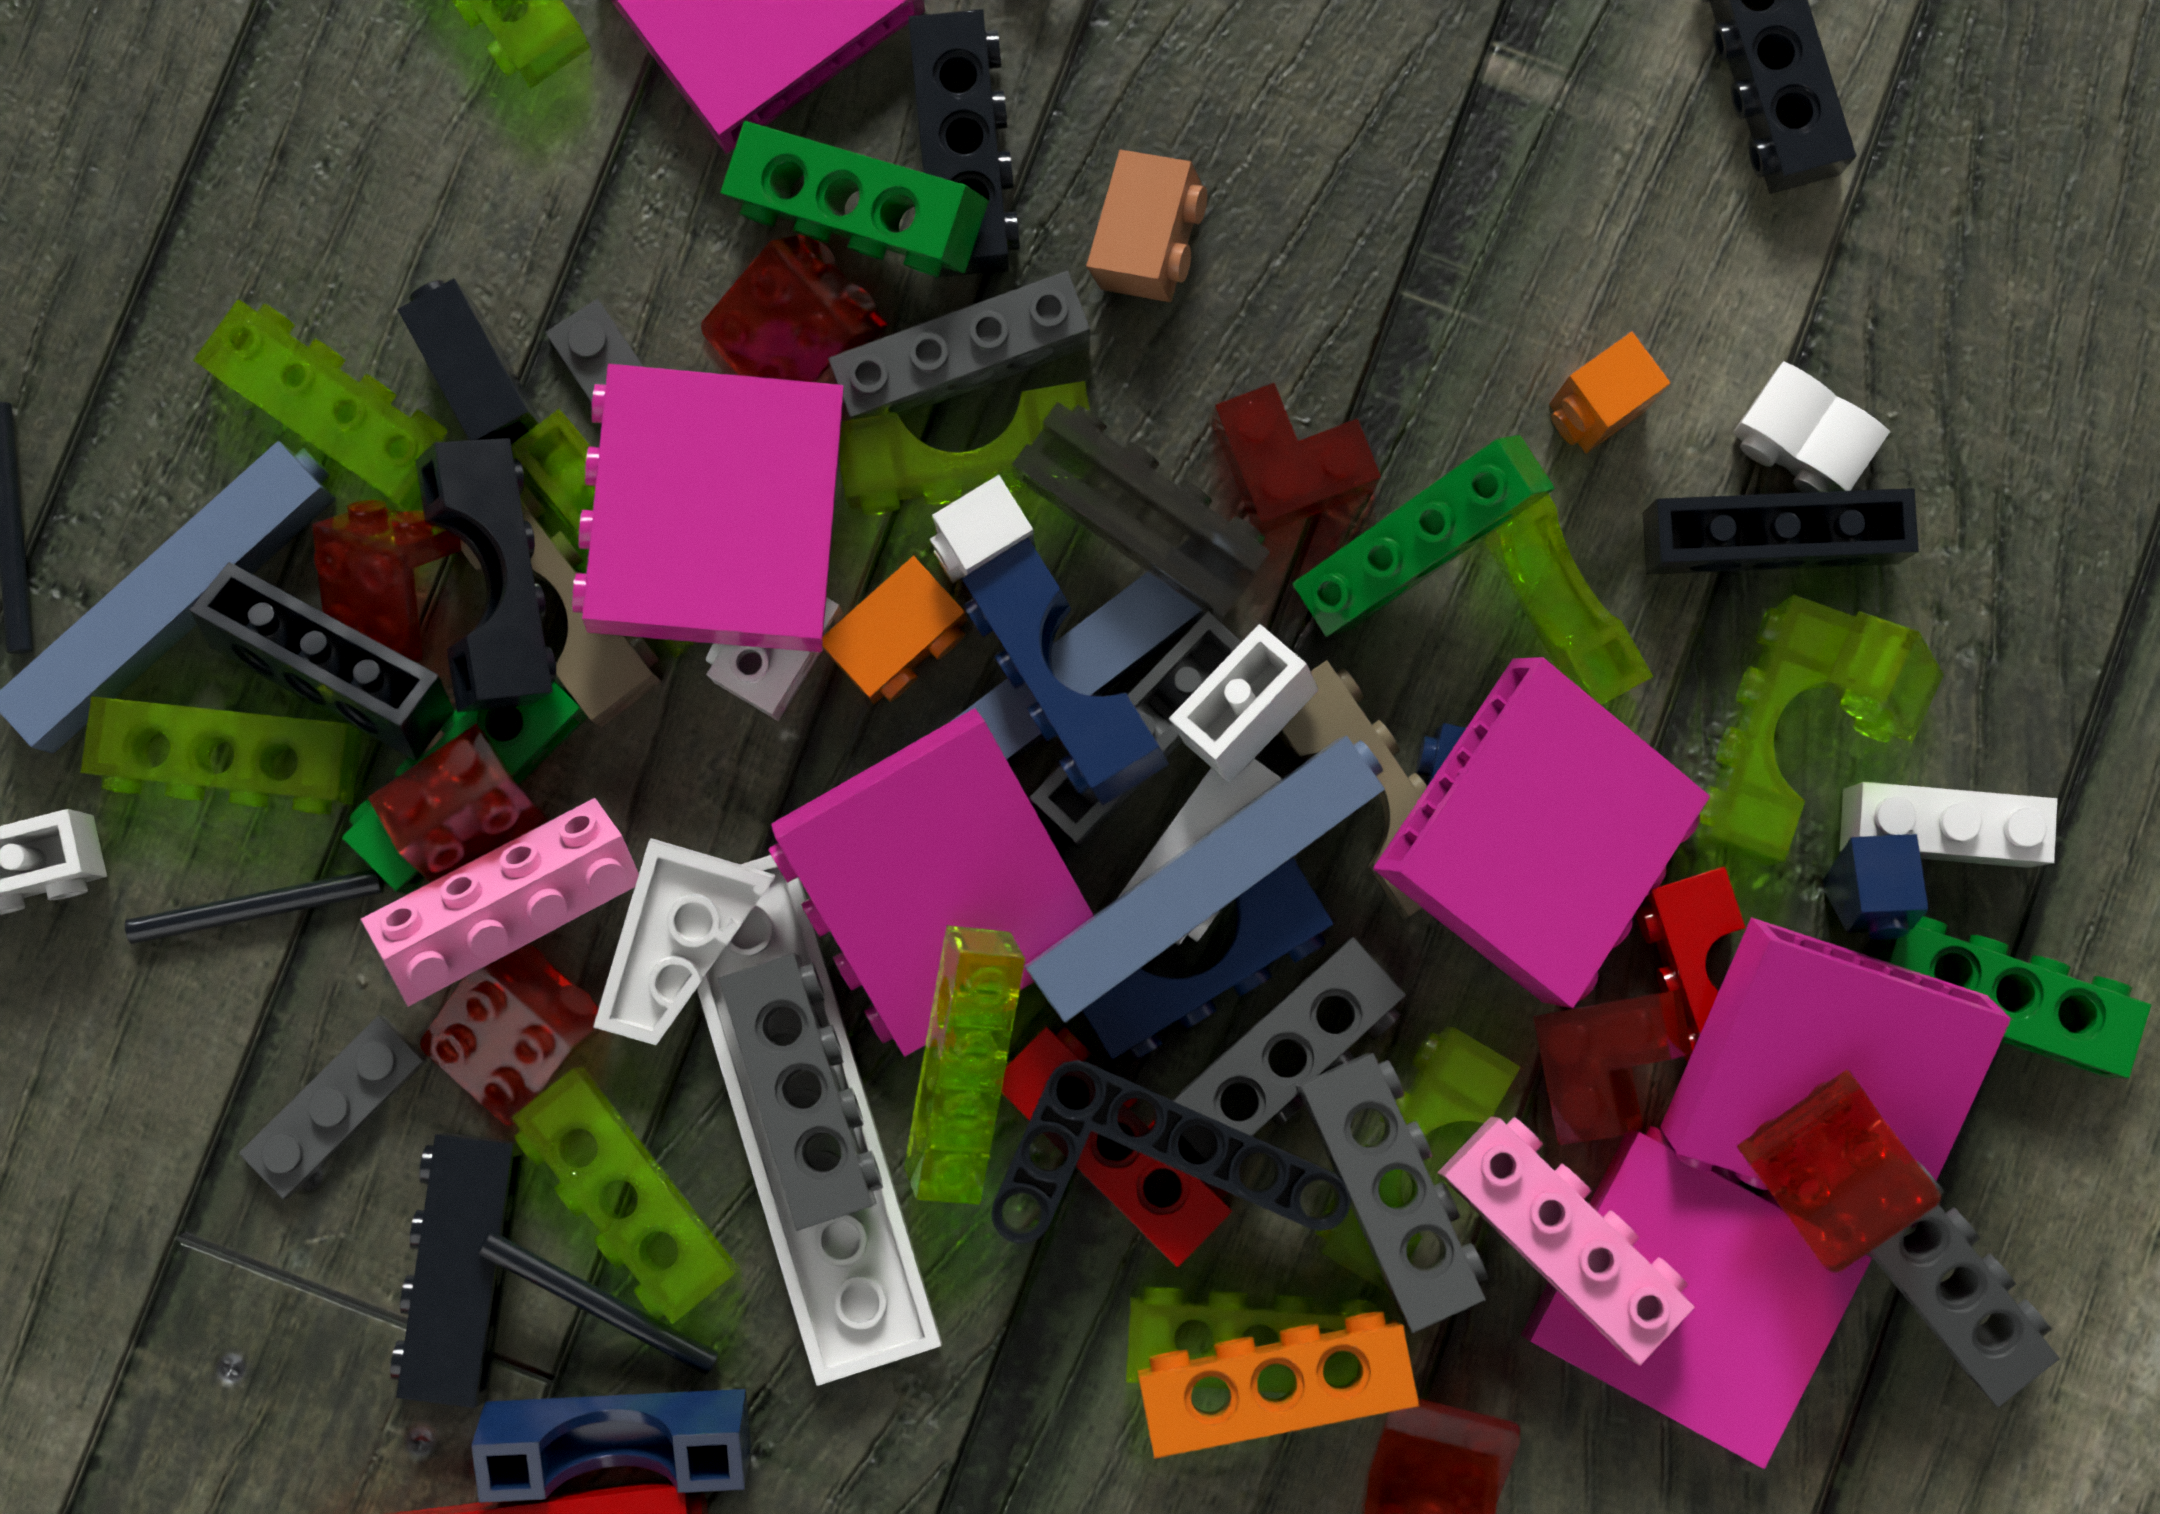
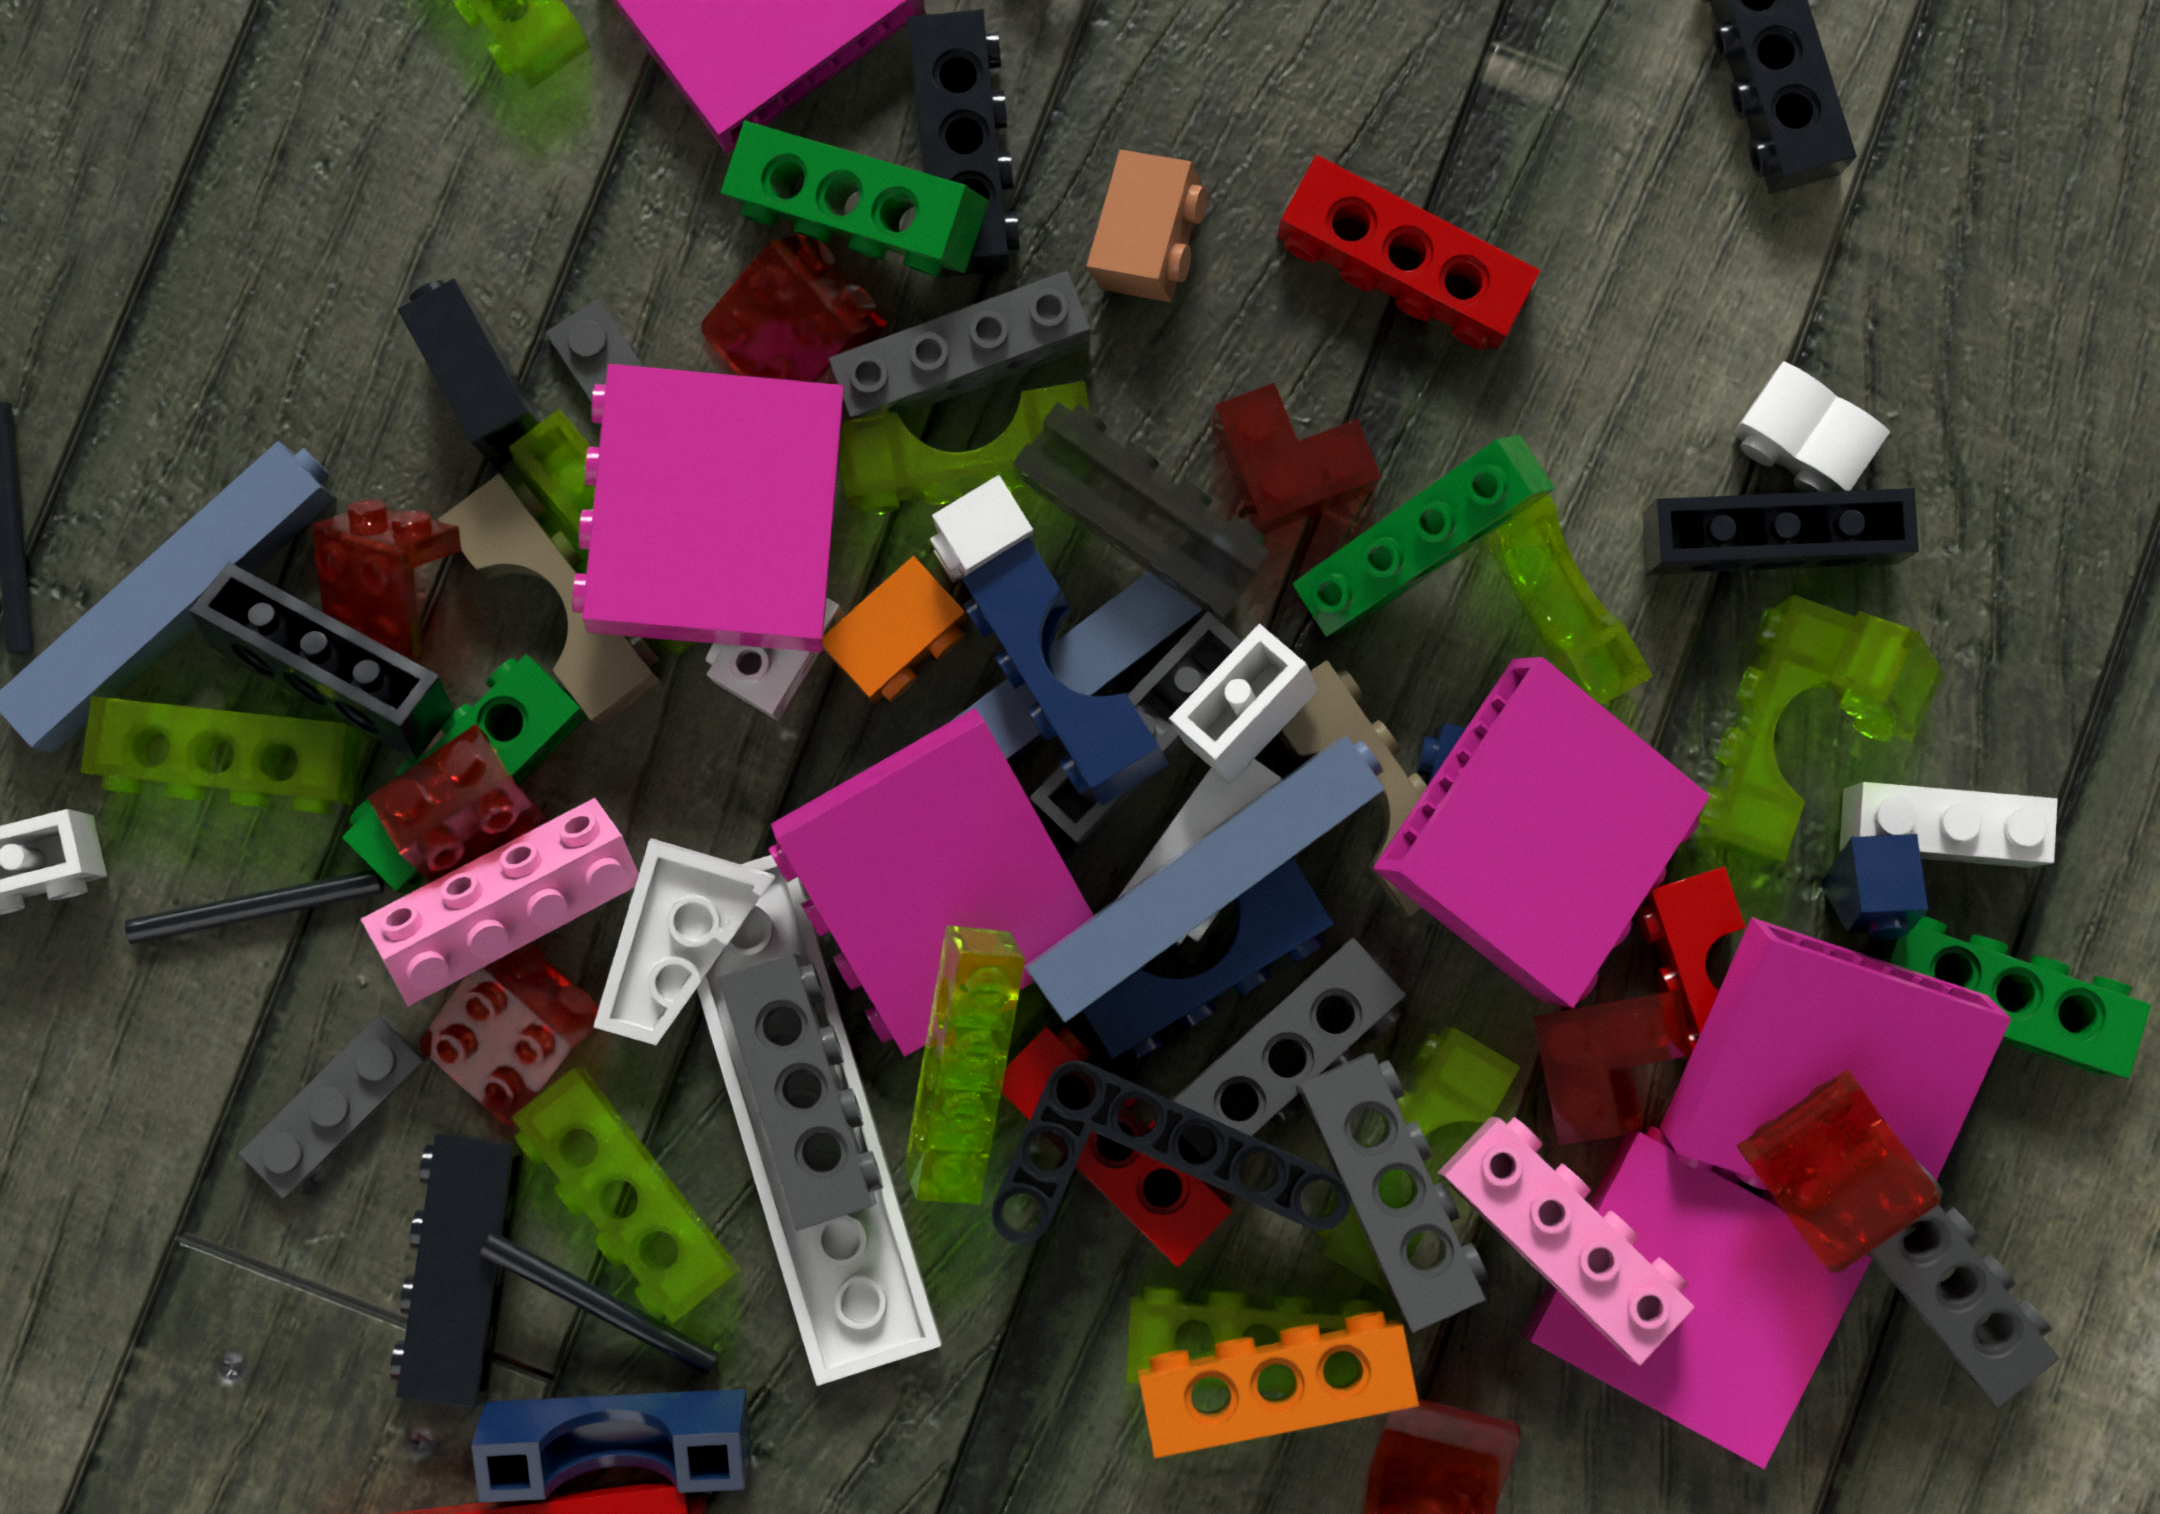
(320, 401): clear neon green brick -> none
(476, 496): black arch -> none
(1391, 222): none -> red brick
(1607, 393): orange brick -> none

